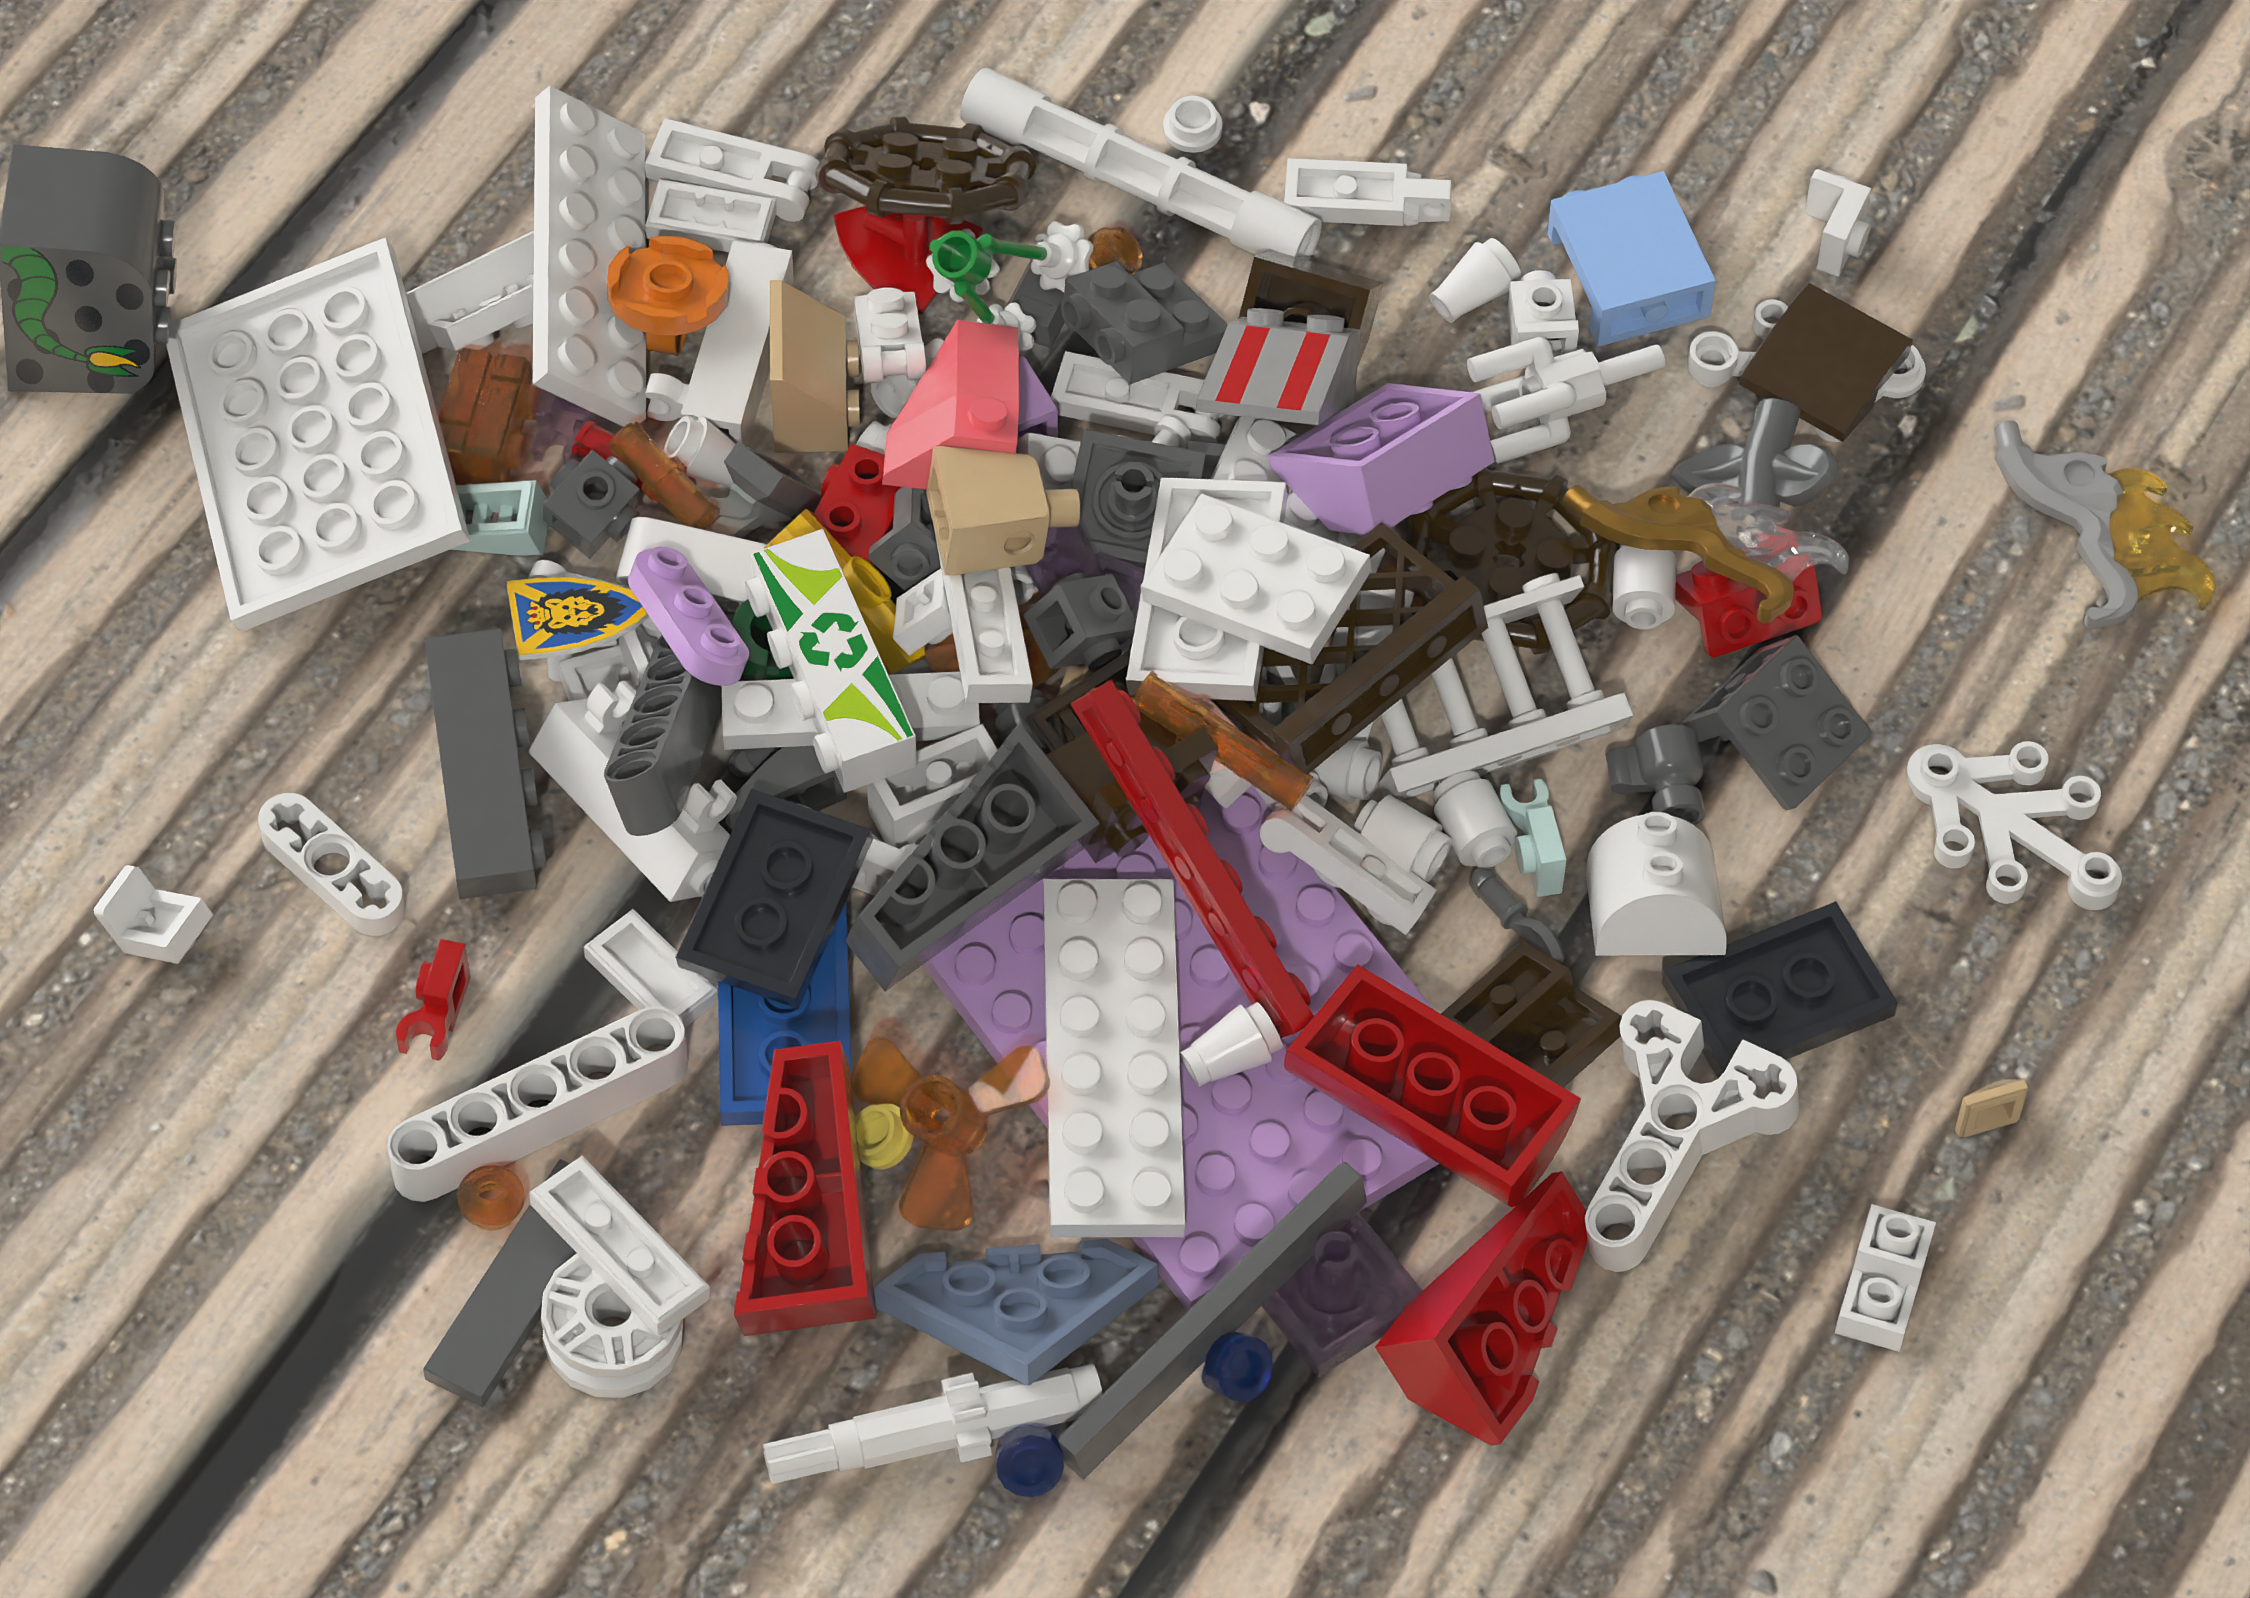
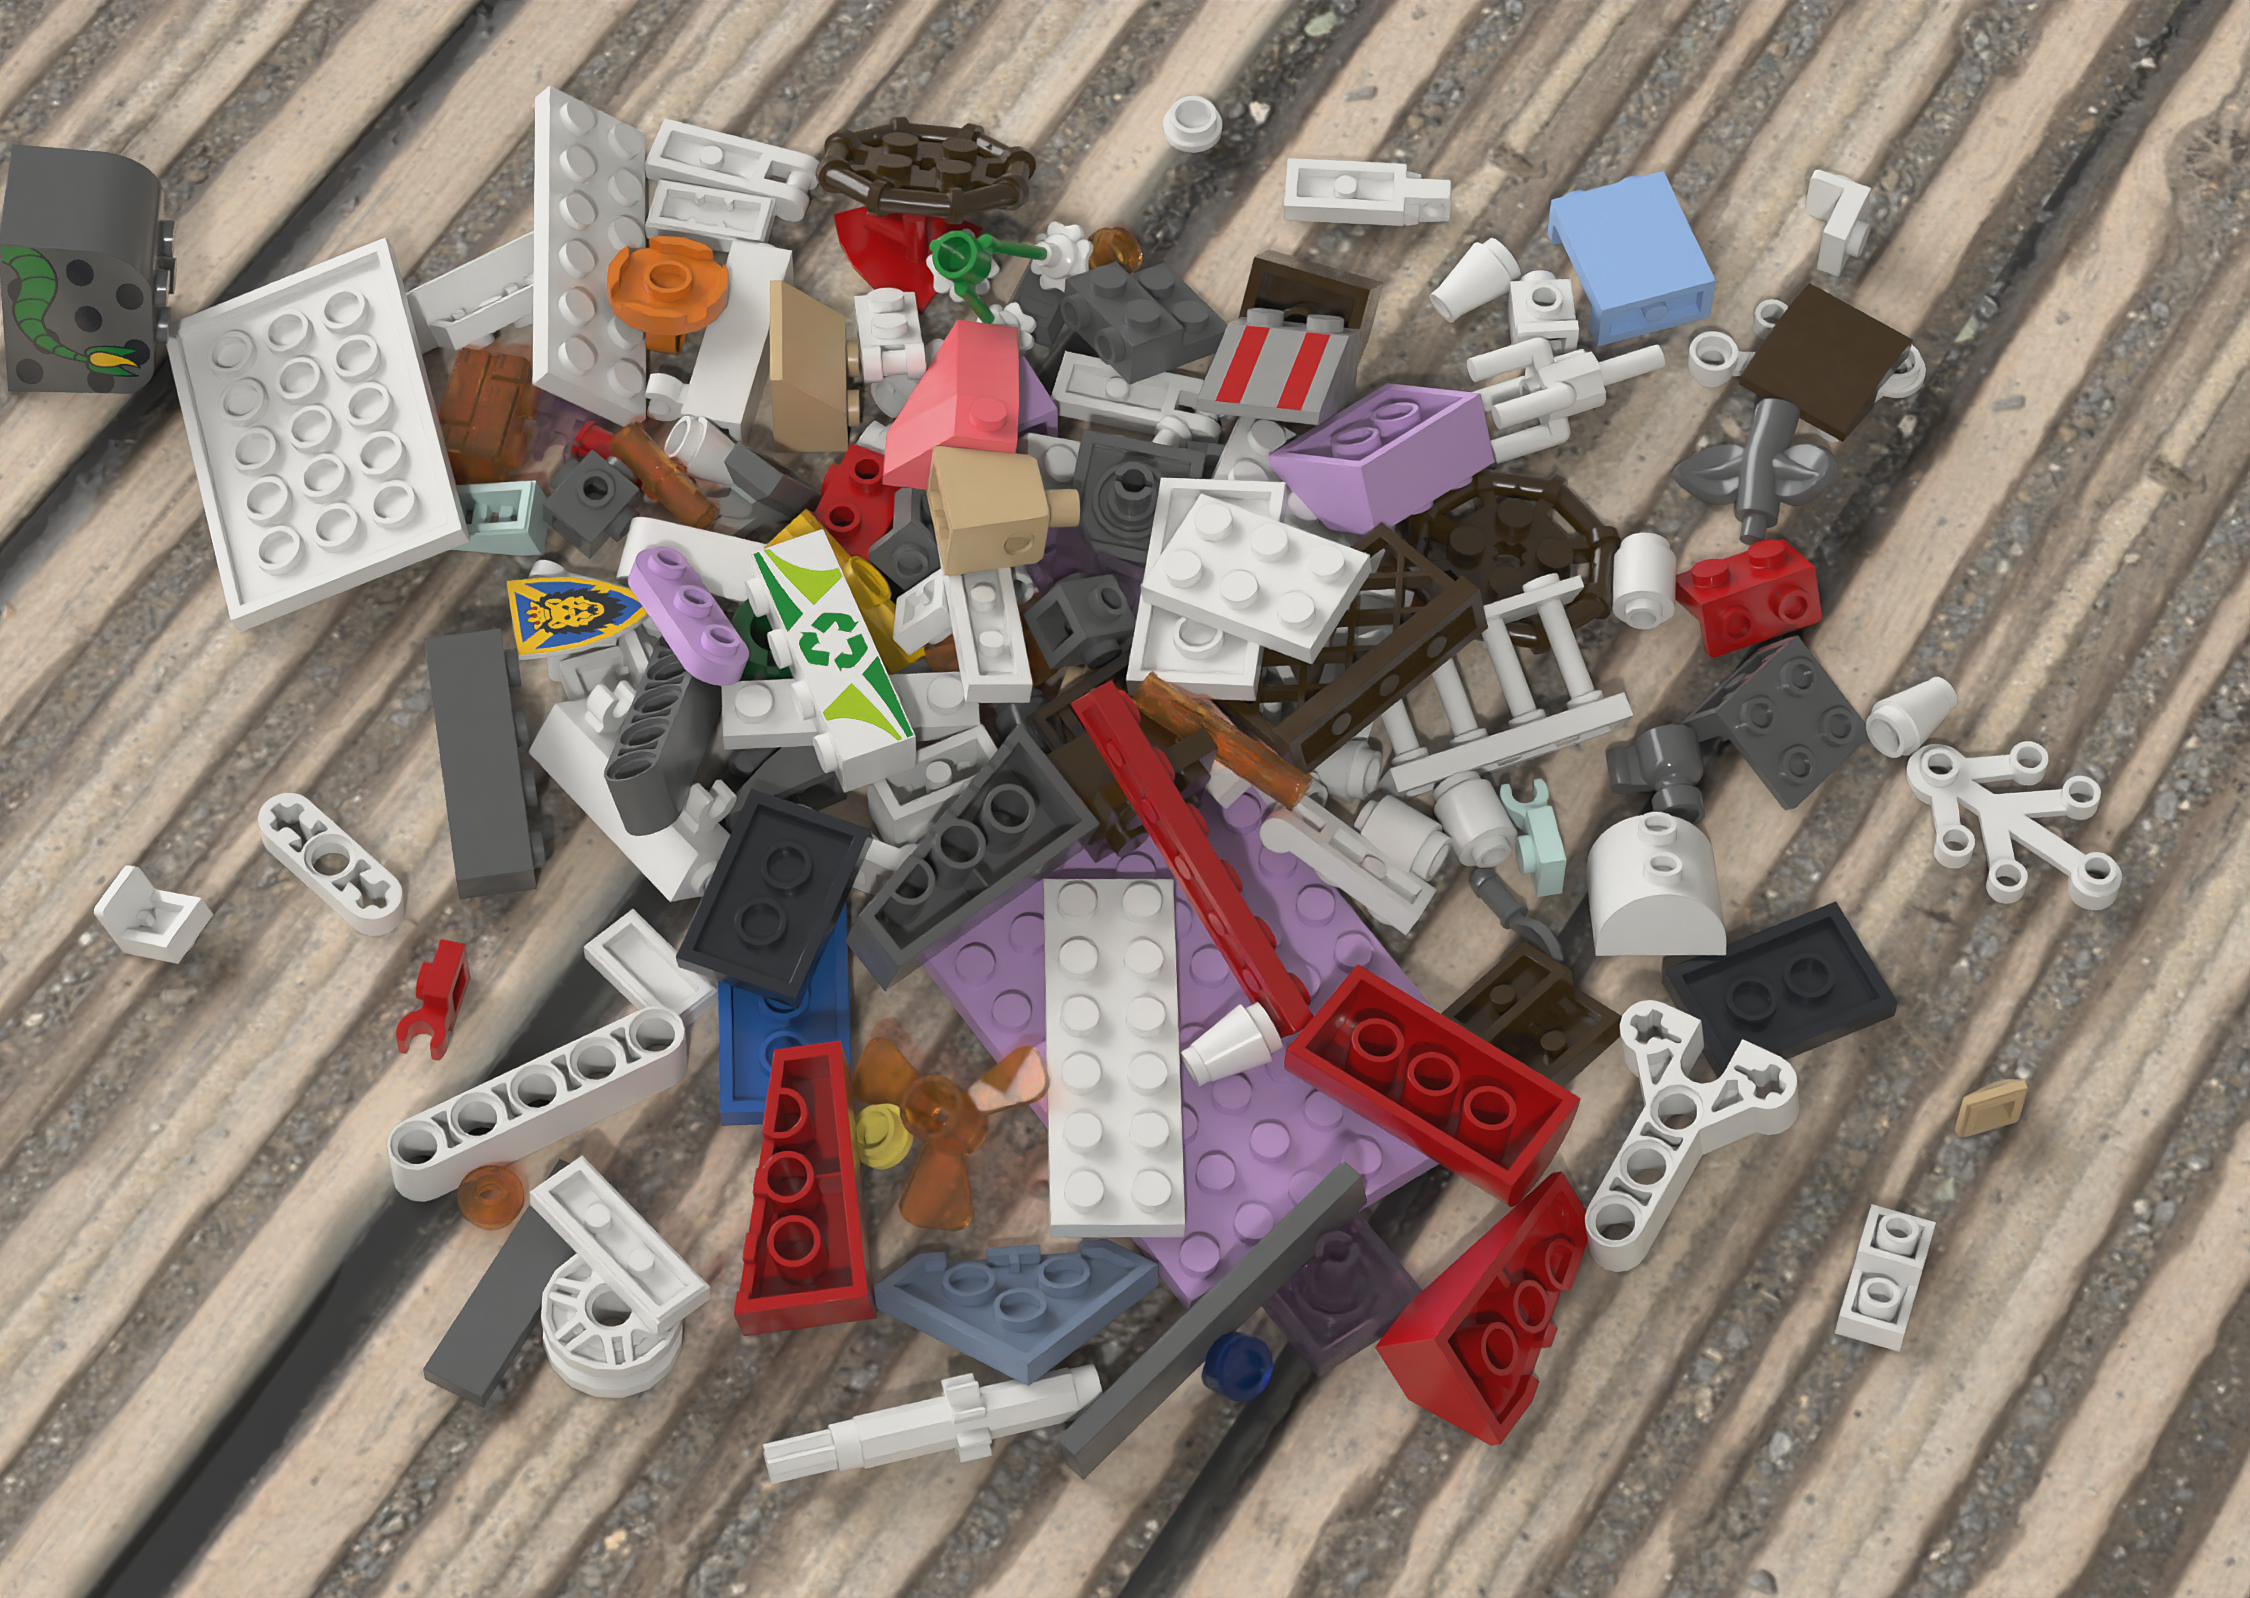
(1029, 1461): clear blue tile -> none
(1104, 154): white piece -> none
(1727, 536): pearl gold piece -> none
(1910, 717): none -> white cone
(2120, 528): piece -> none

